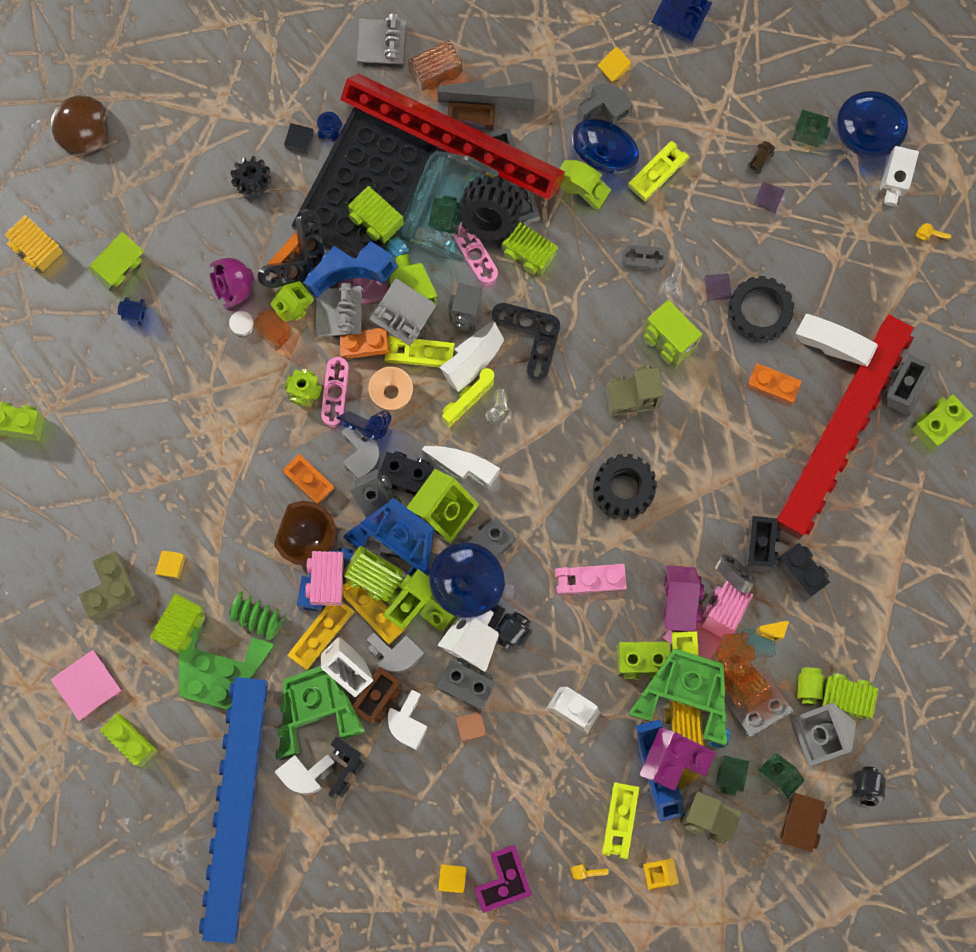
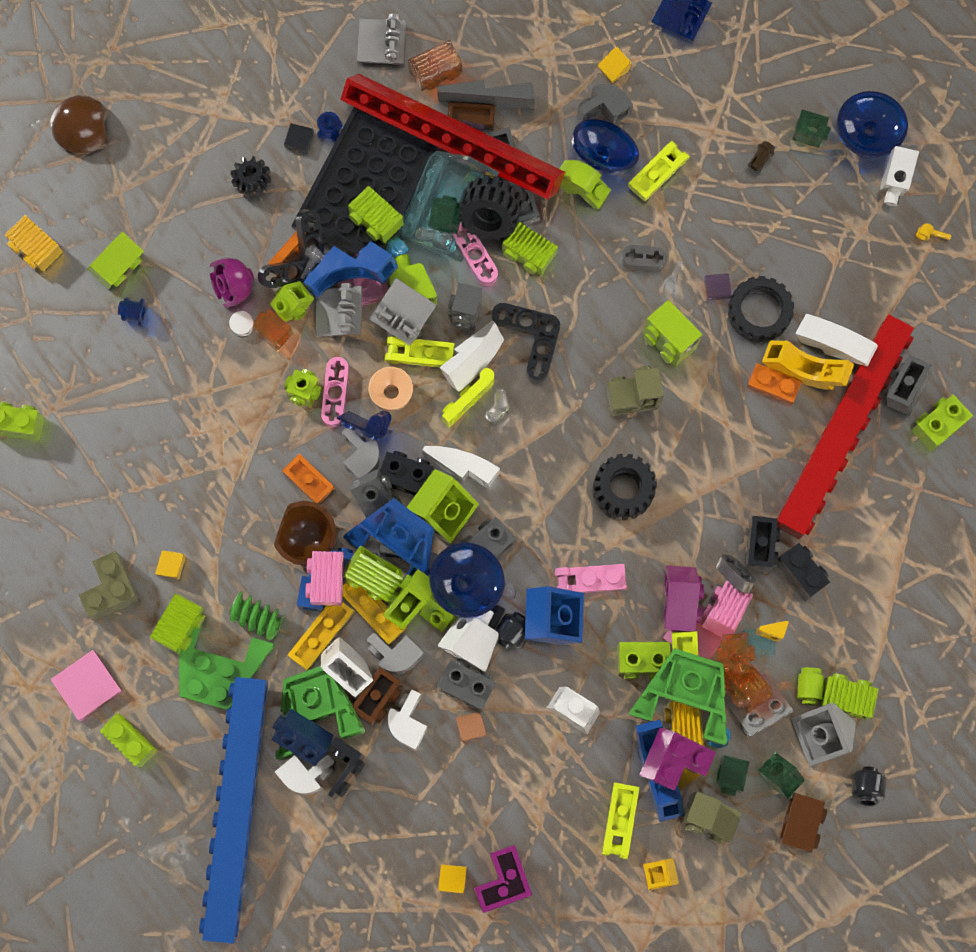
(302, 737): none -> dark blue brick
(315, 257): none -> clear hand
(367, 343): orange plate -> none
(554, 615): none -> blue brick
(579, 872): yellow hand -> none
(769, 197): clear purple tile -> none
(809, 369): none -> yellow arch

